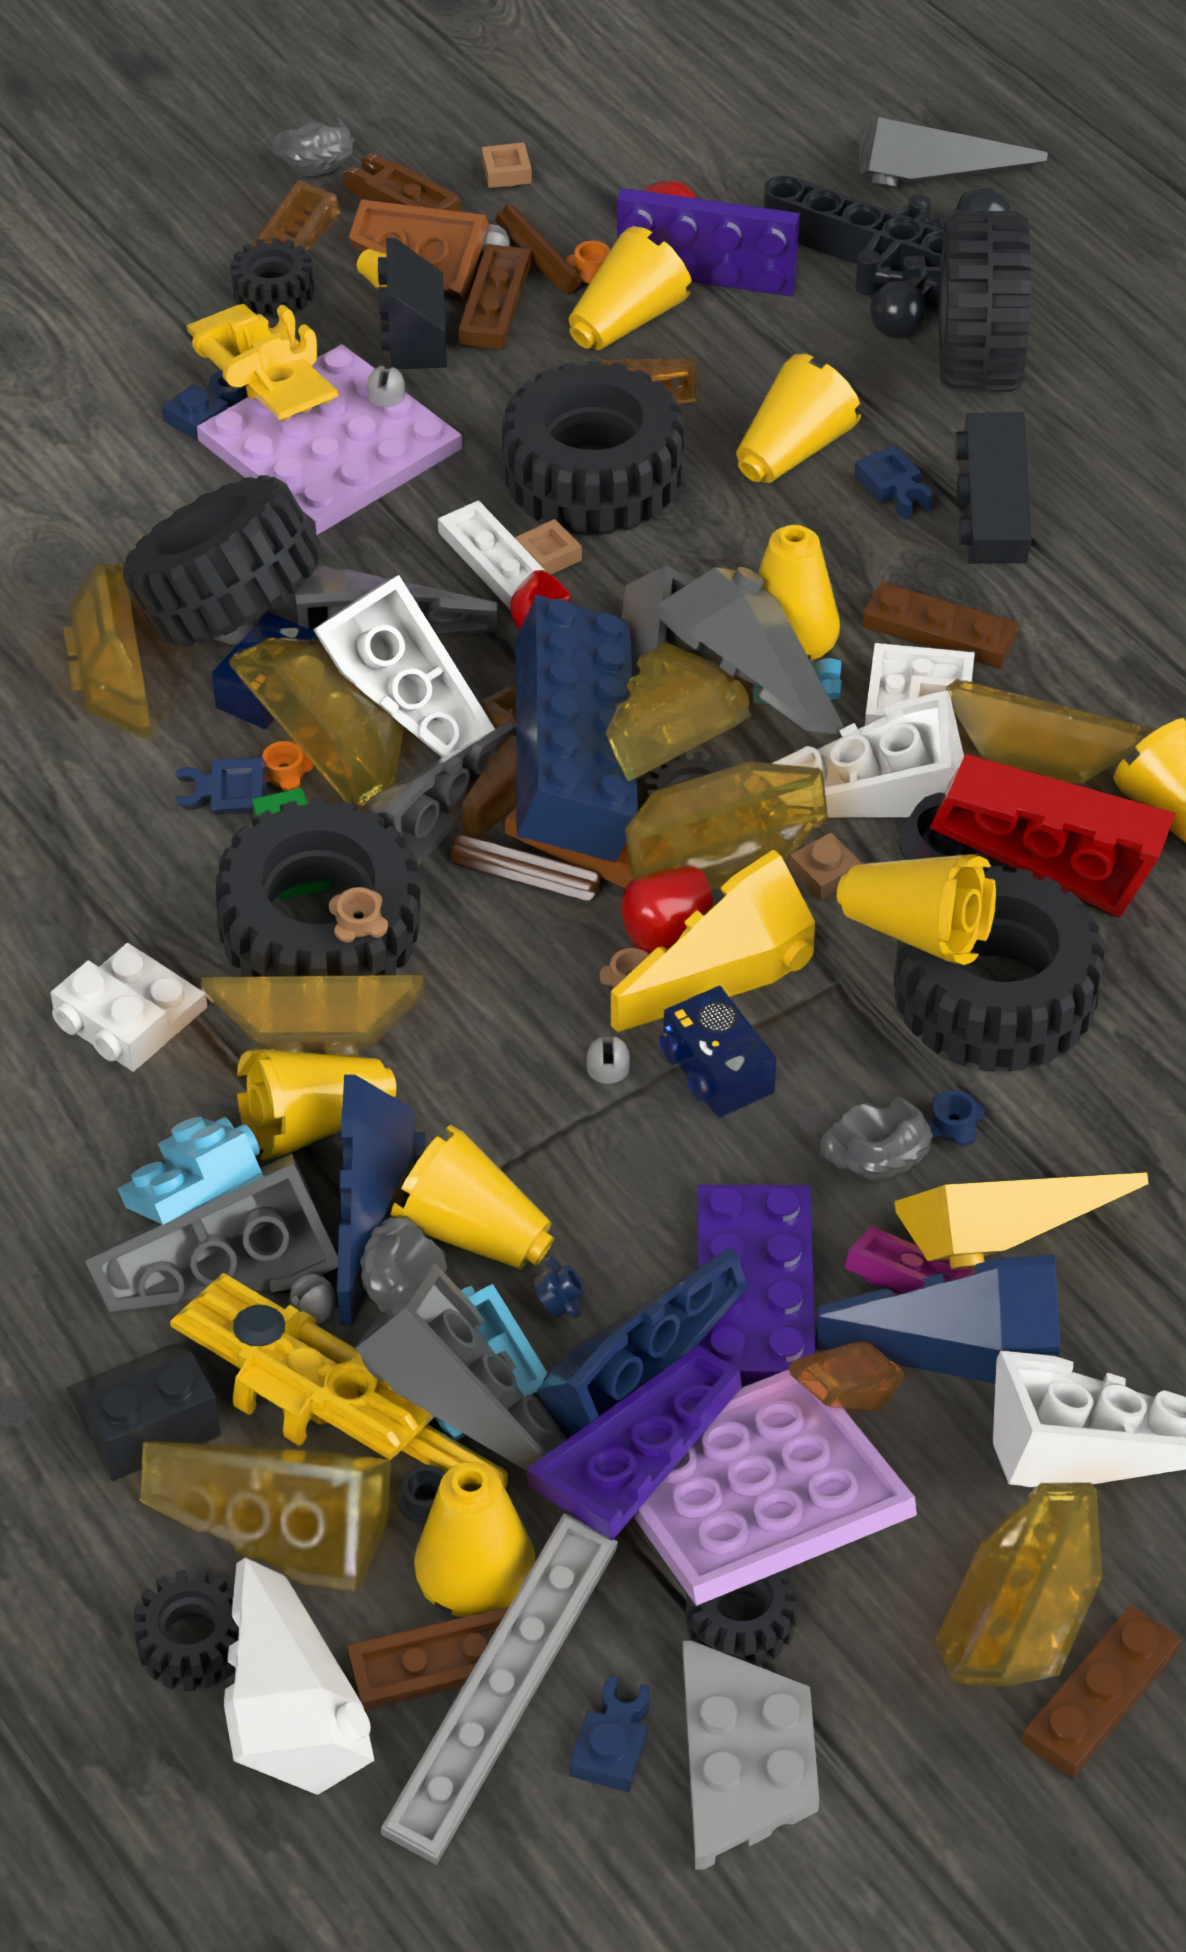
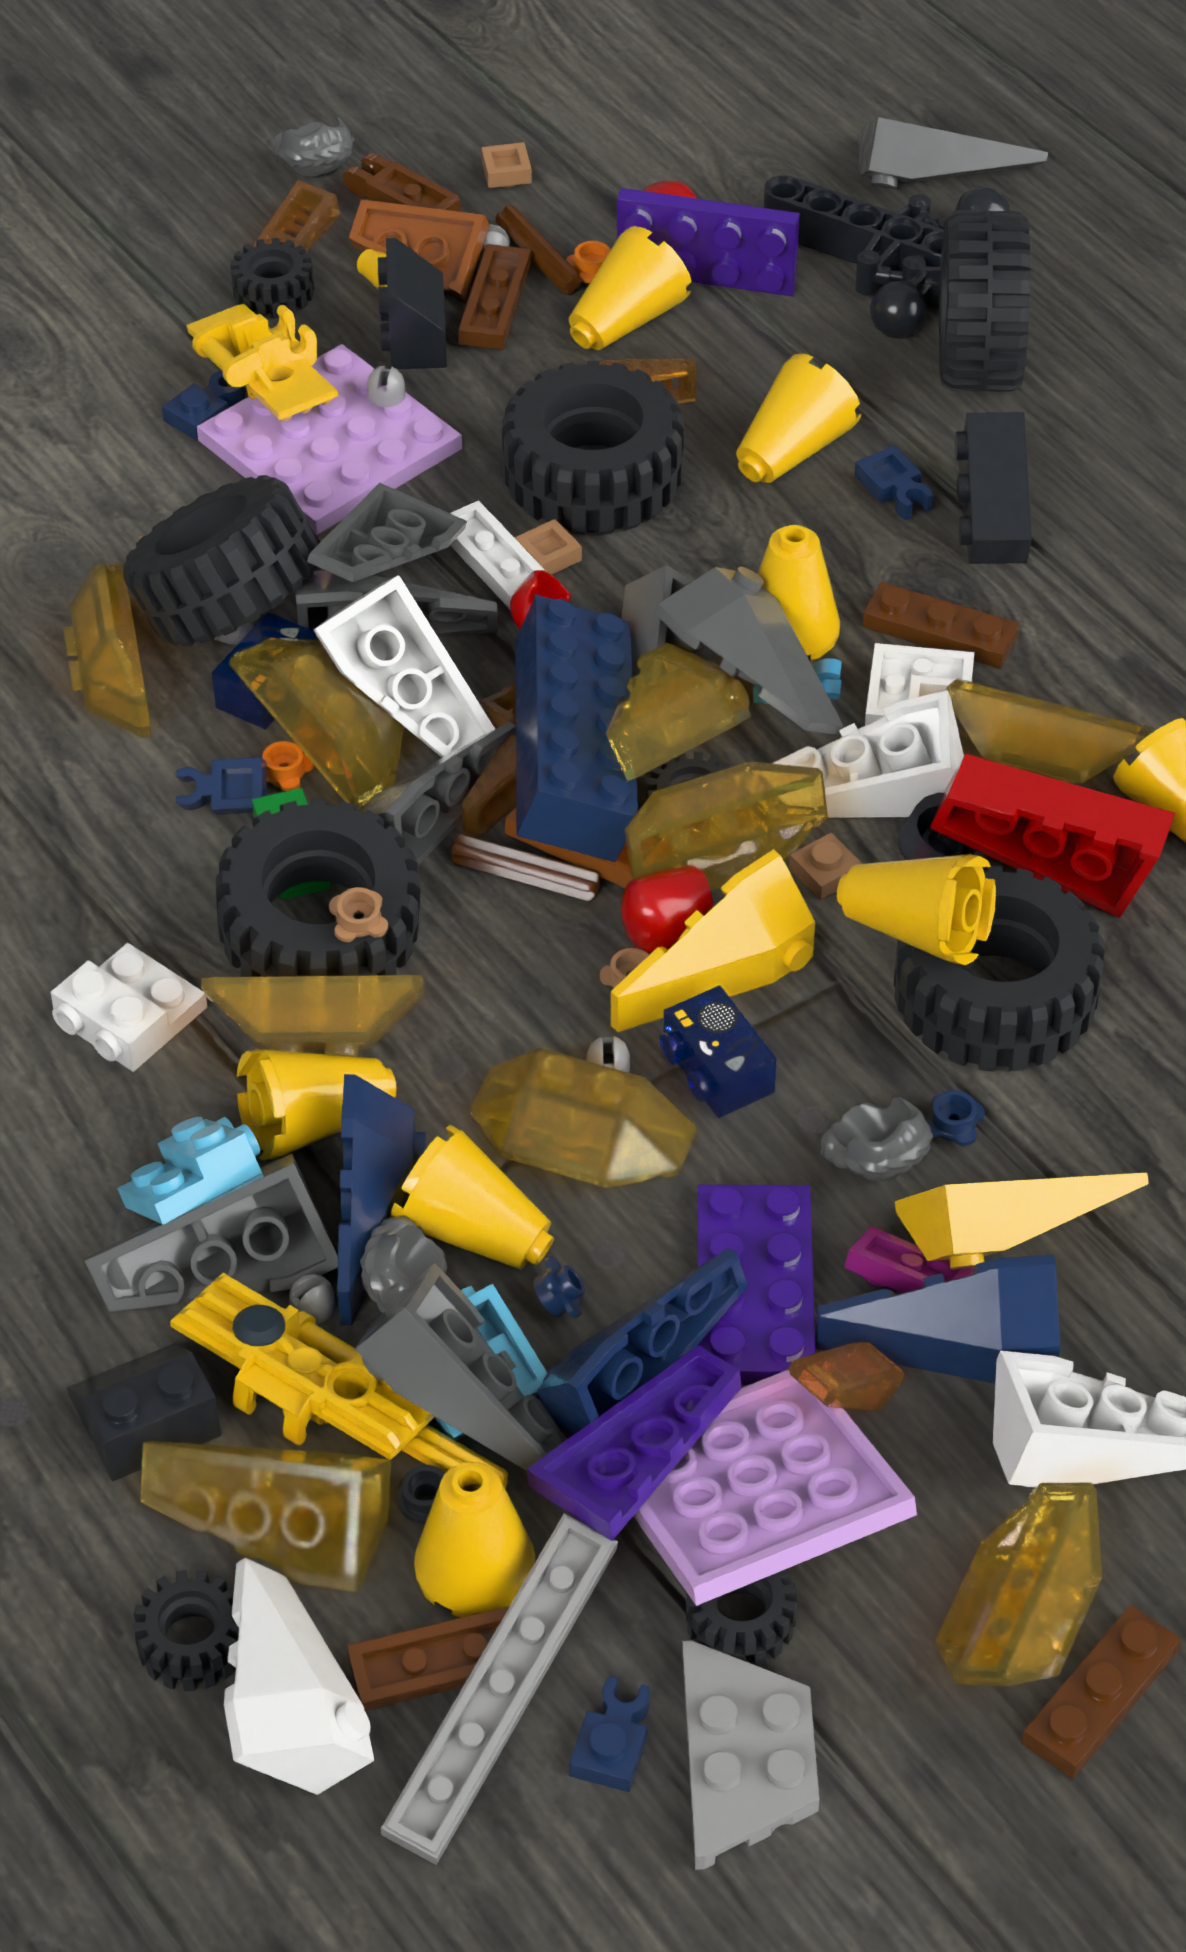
(385, 533): none -> dark grey wedge
(581, 1120): none -> clear yellow wedge

